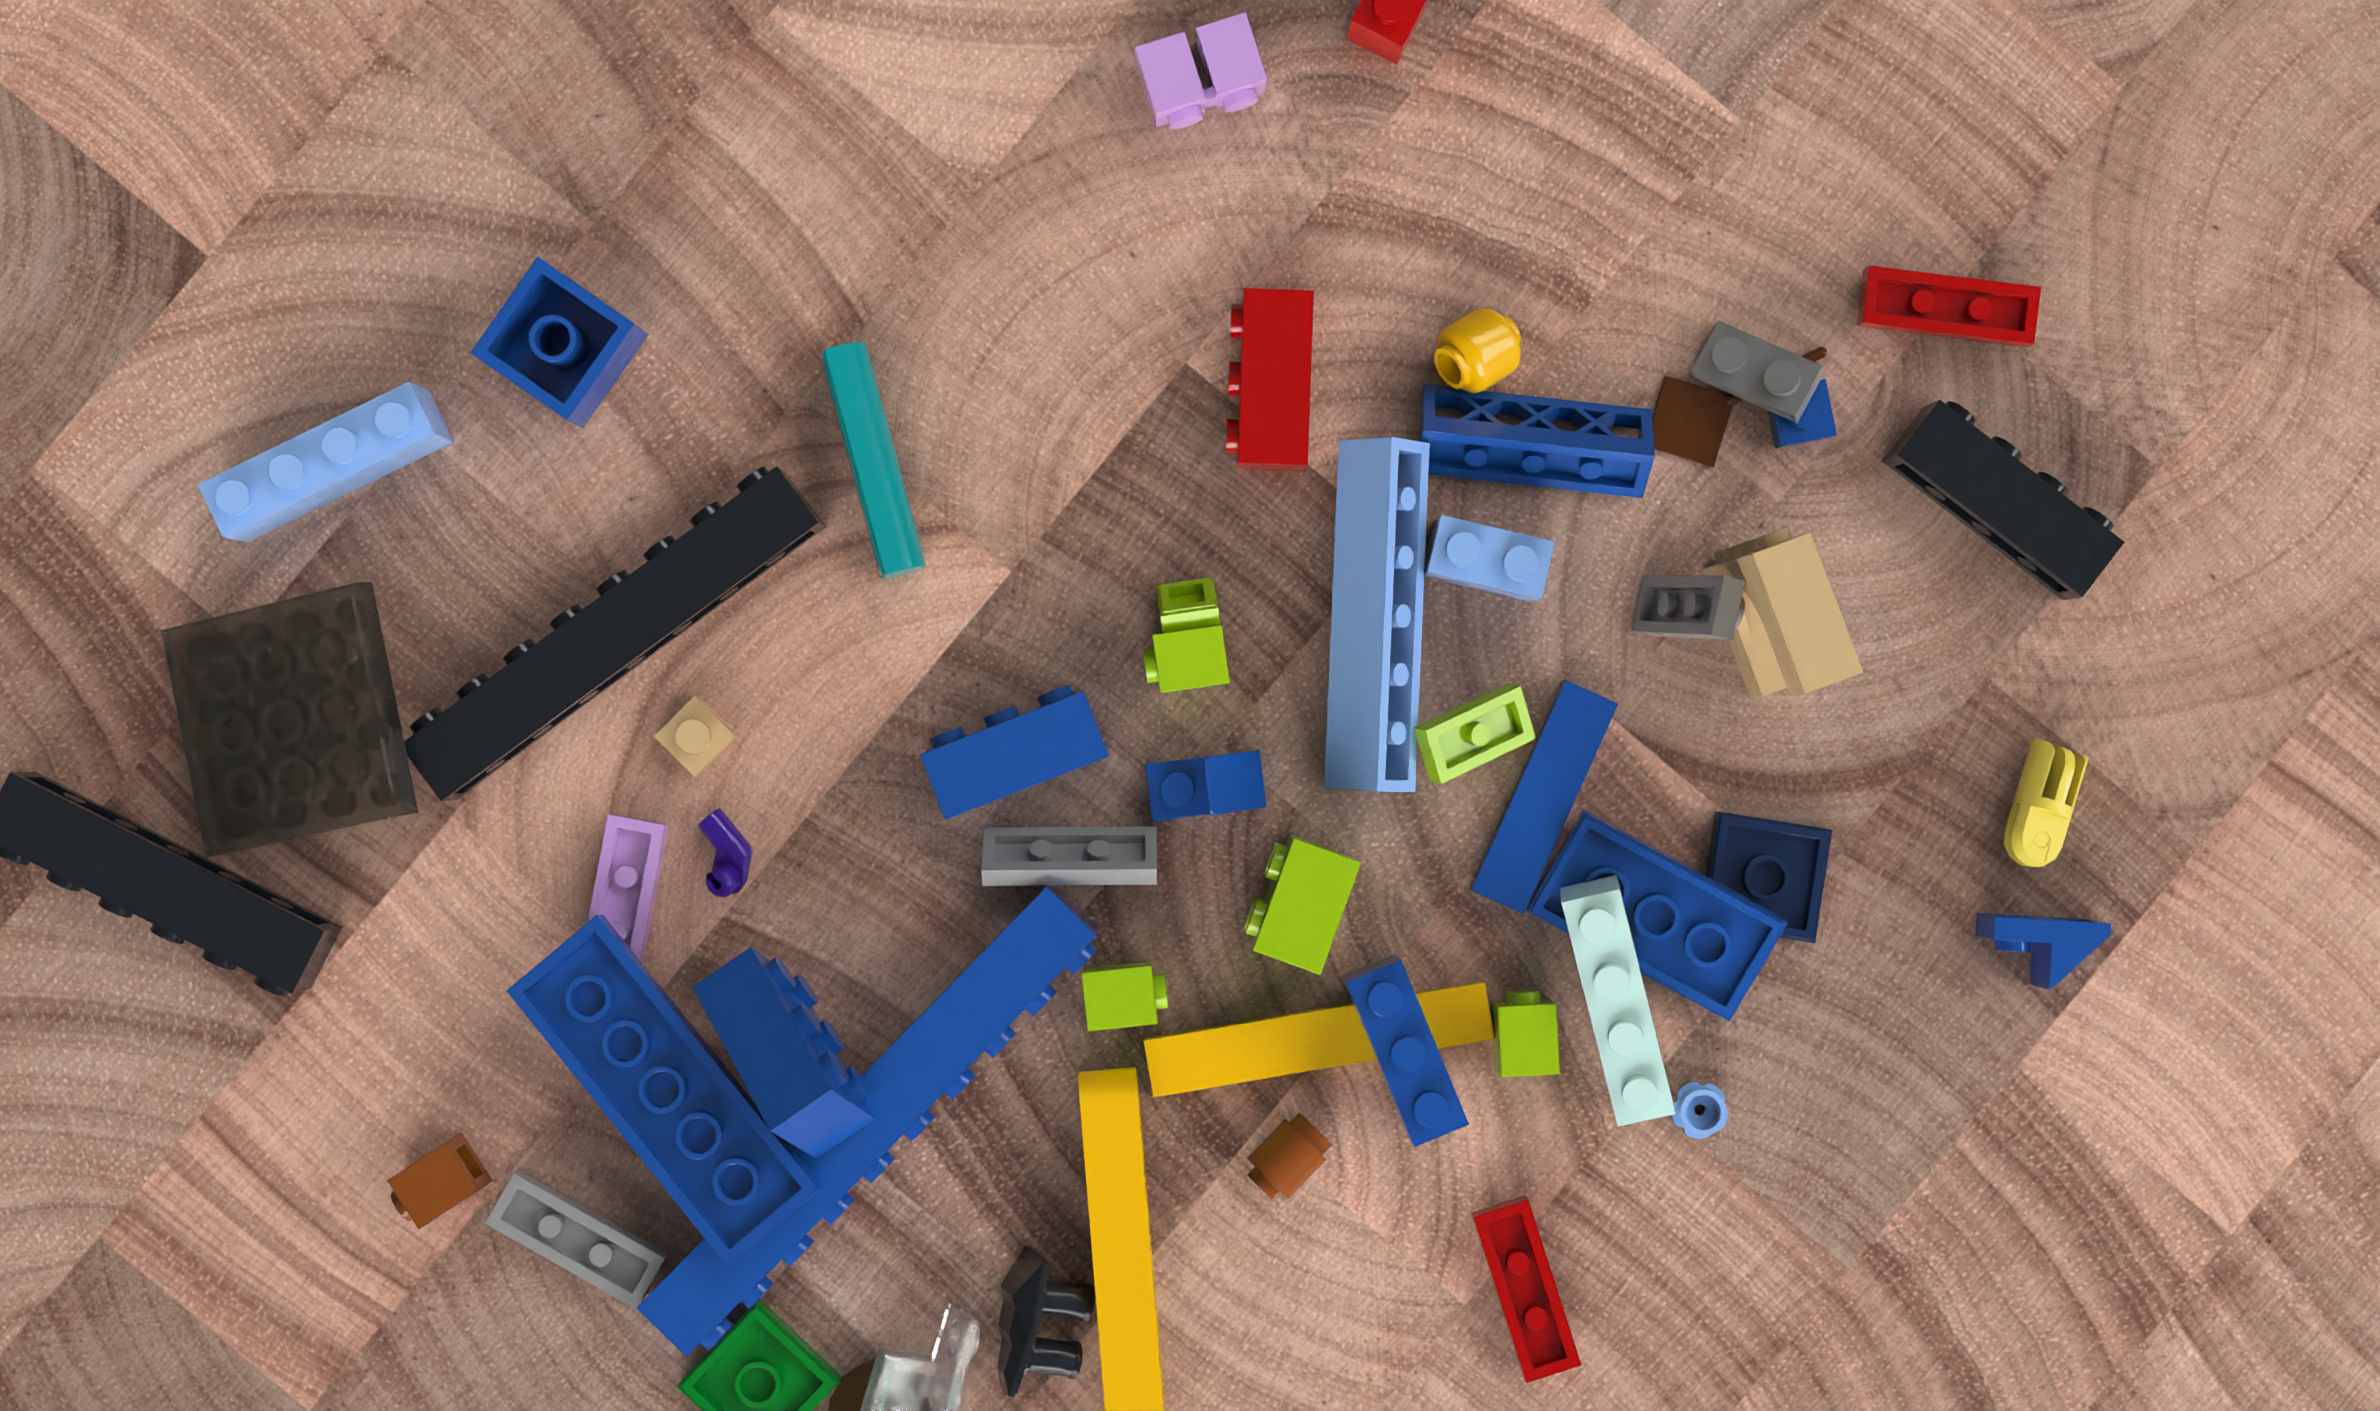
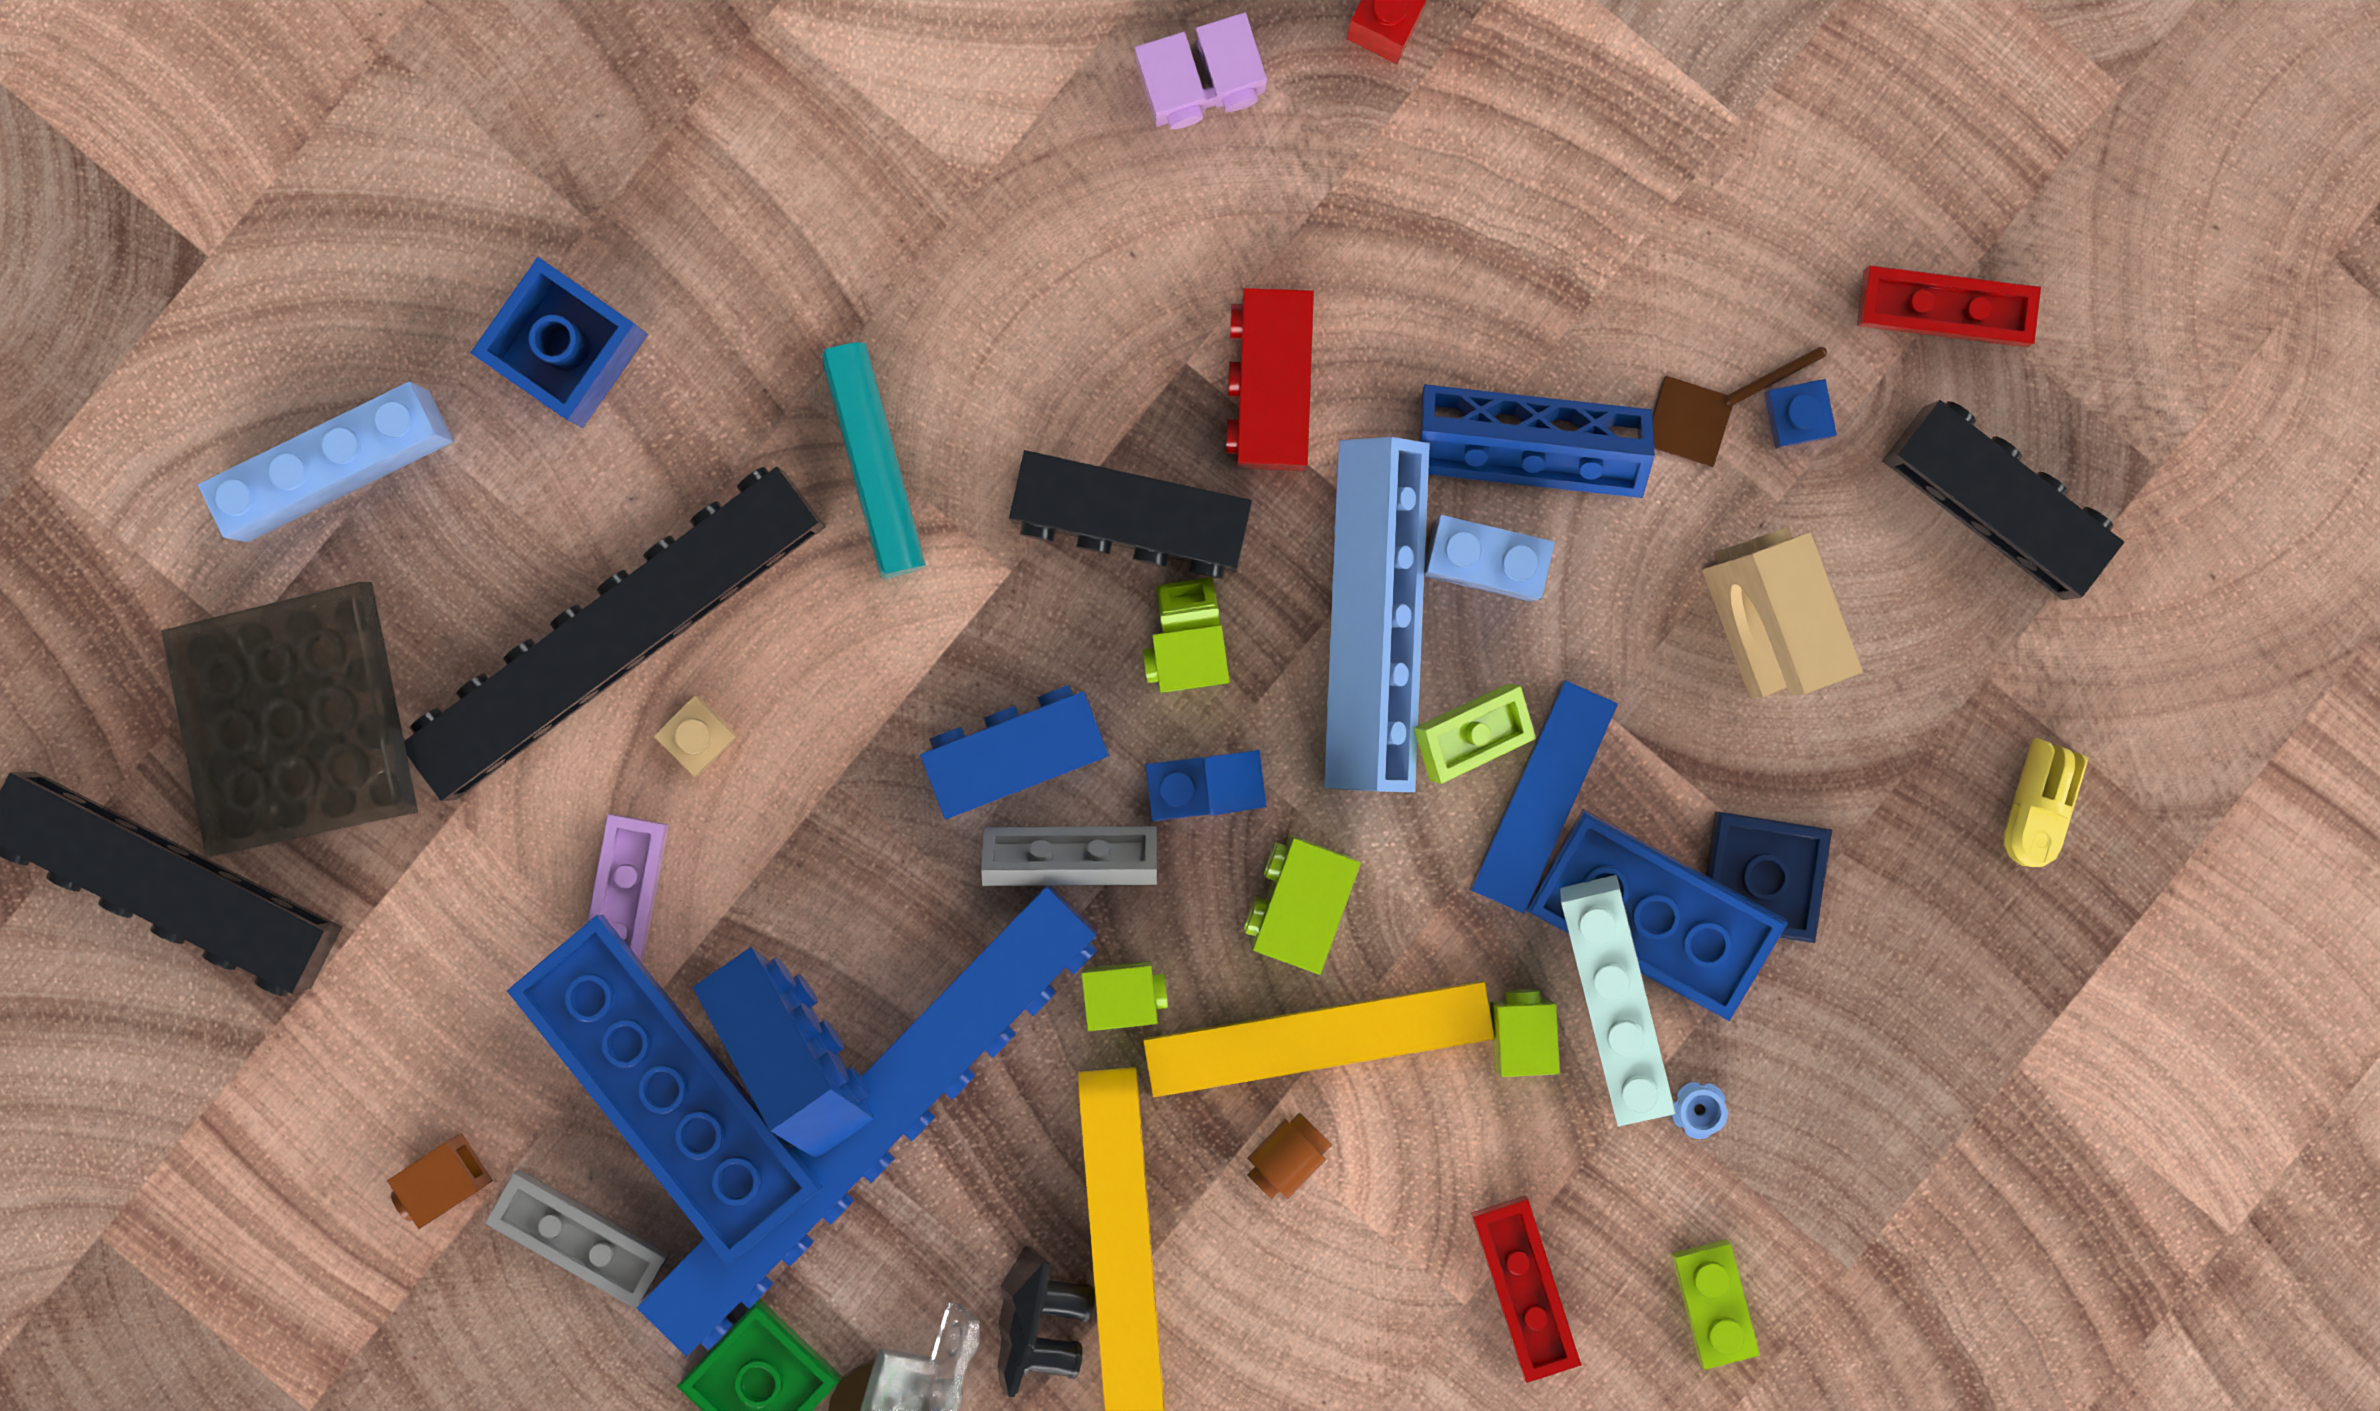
(731, 856): dark purple arm -> none
(1129, 512): none -> black brick
(1405, 1050): blue brick -> none
(1477, 350): yellow head -> none
(1689, 606): light grey plate -> none
(1715, 1304): none -> lime plate
(1757, 371): light grey plate -> none
(2056, 941): blue slope -> none

